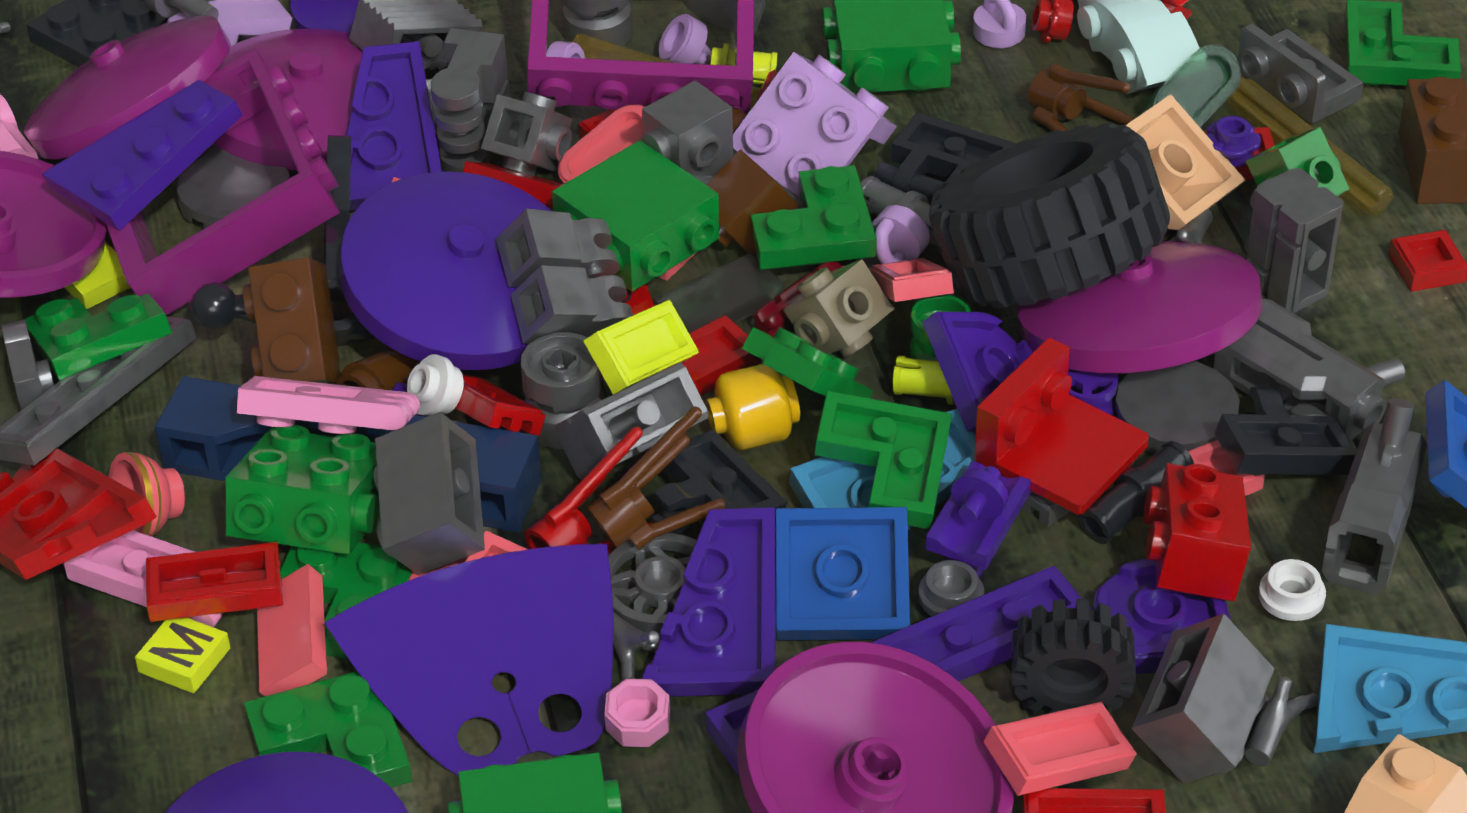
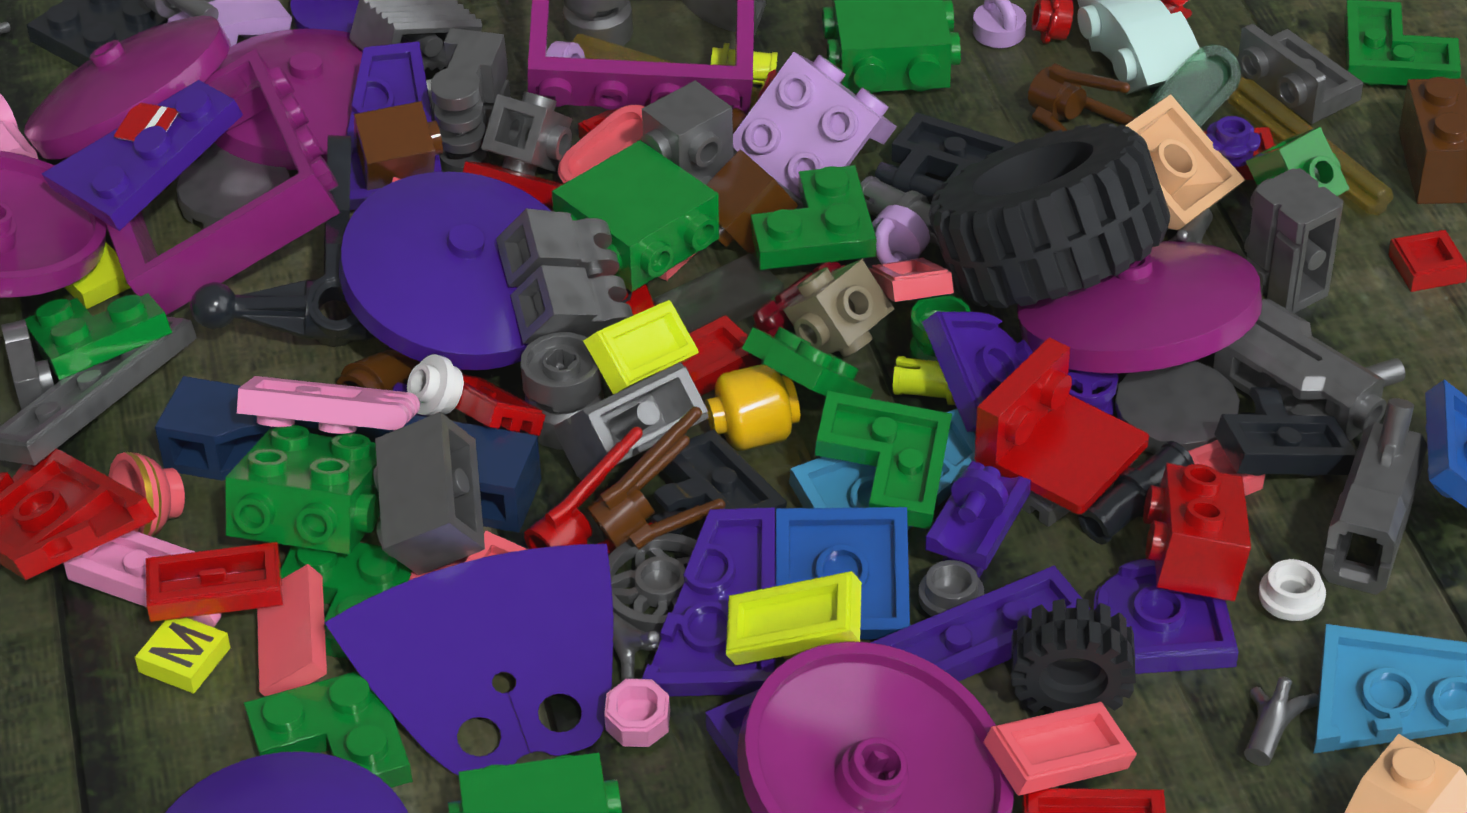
(145, 116): none -> red sticker
(292, 321): reddish brown brick -> none
(395, 143): none -> reddish brown brick
(685, 41): lavender tile -> none
(793, 618): none -> neon yellow tile
(1204, 699): flat silver brick -> none

